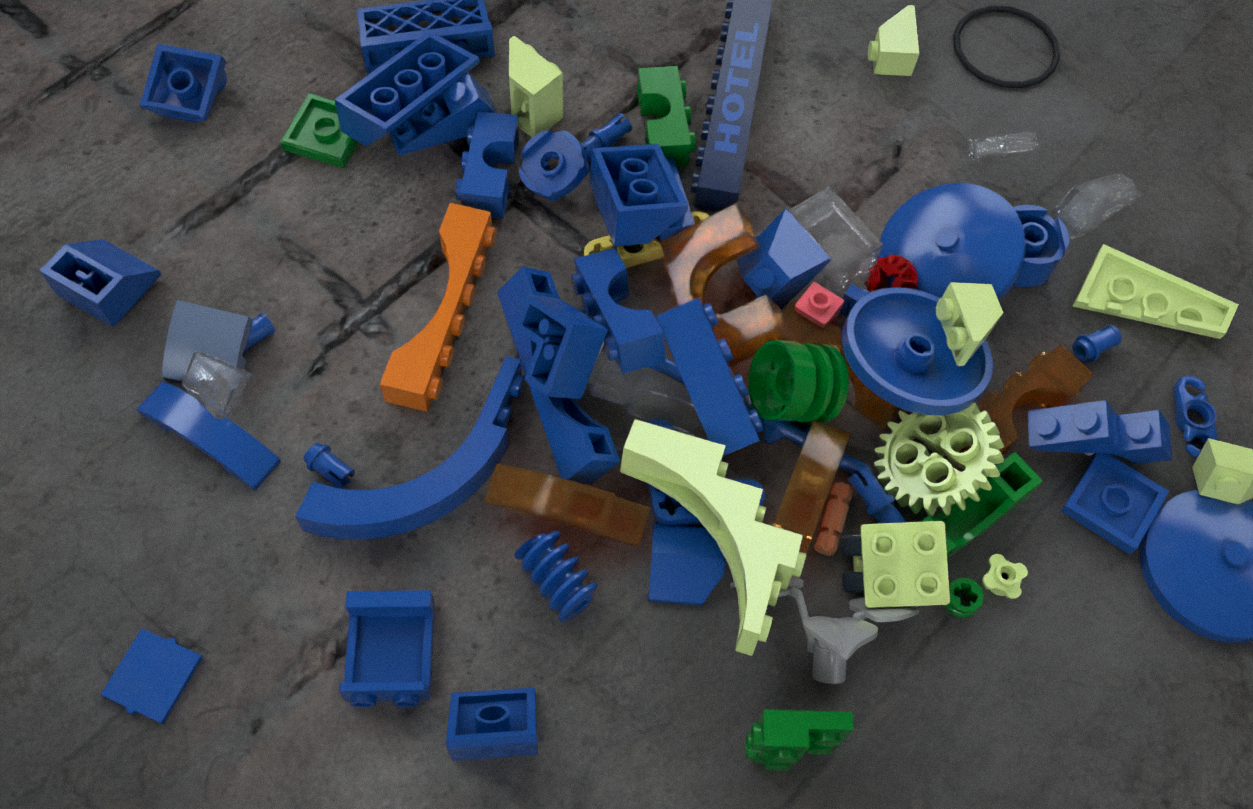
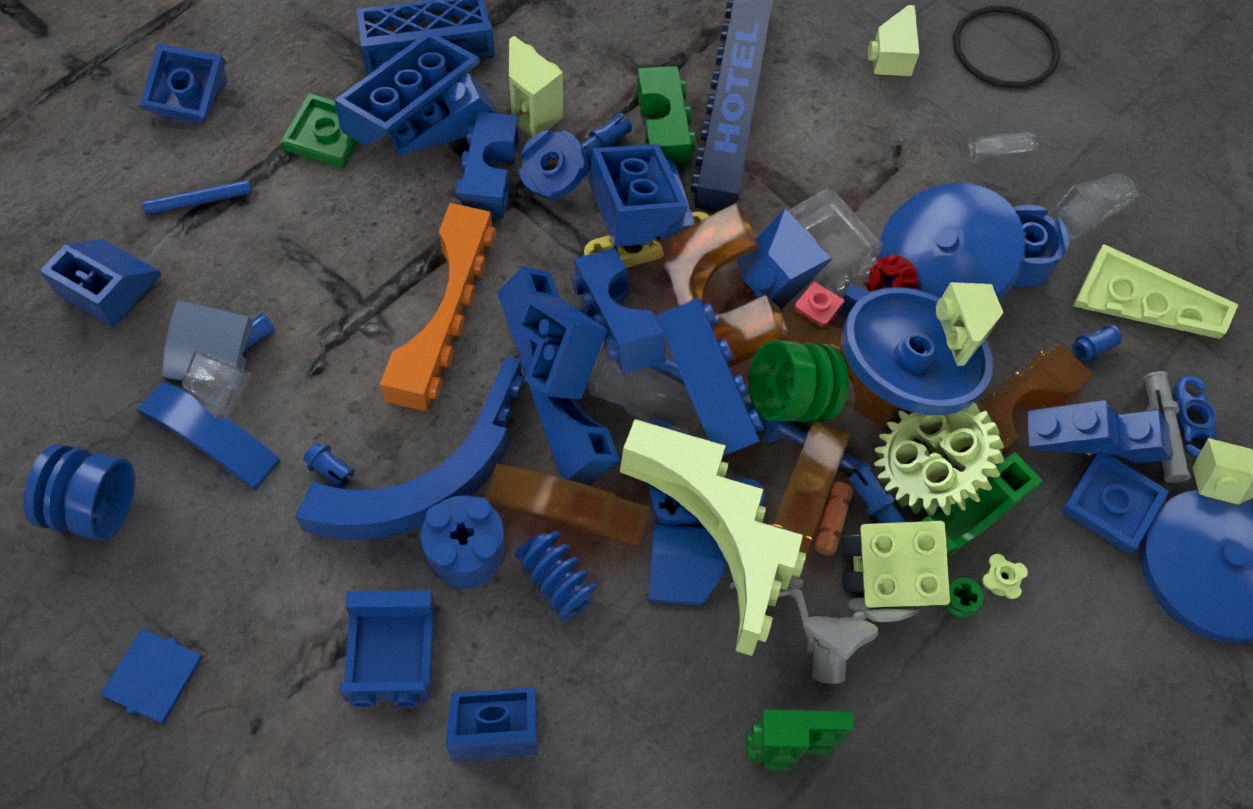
(79, 492): none -> blue wheel
(197, 197): none -> blue bar
(459, 520): none -> blue brick
(1158, 387): none -> light grey pin

